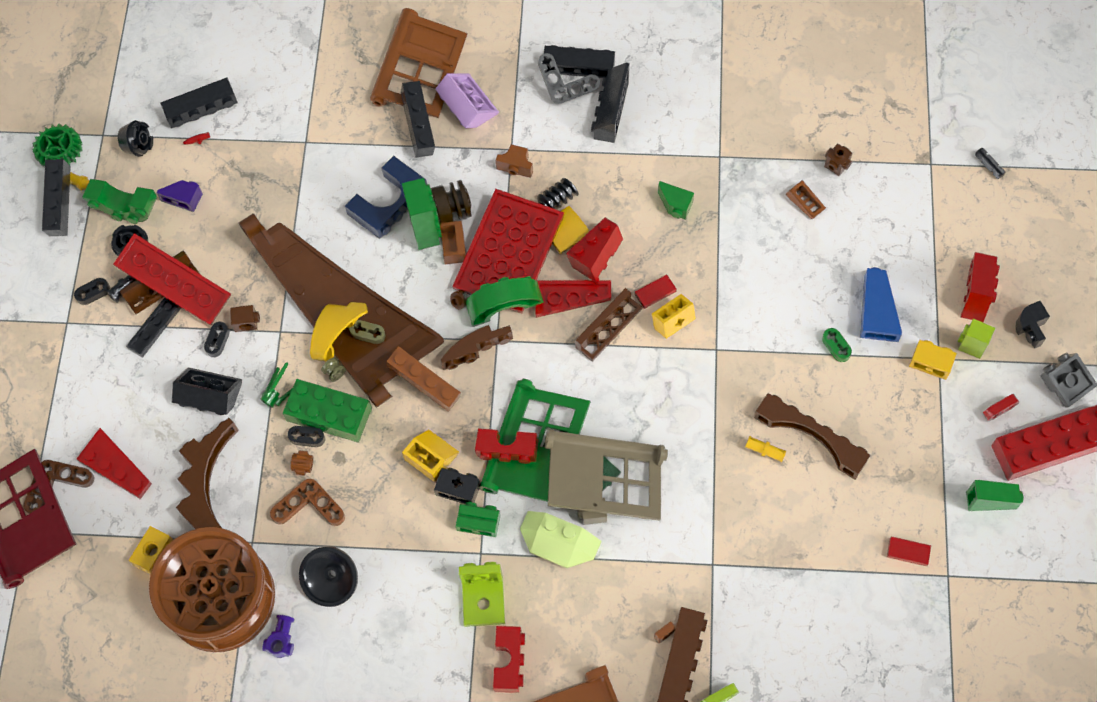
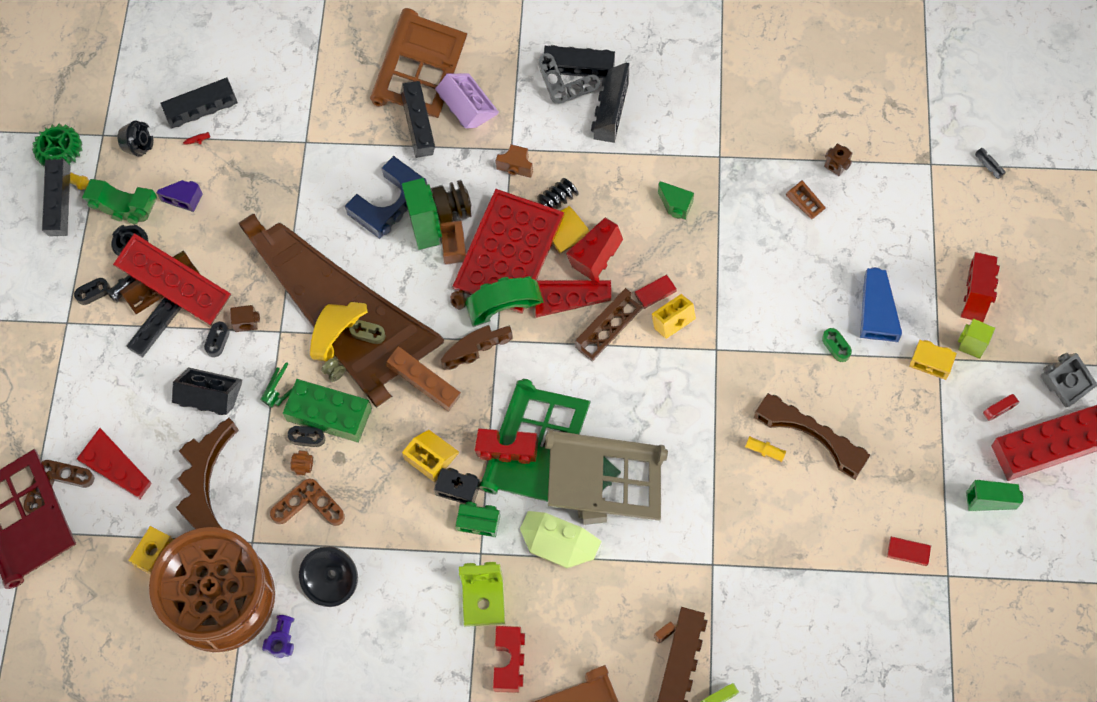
(1029, 322): black brick -> none

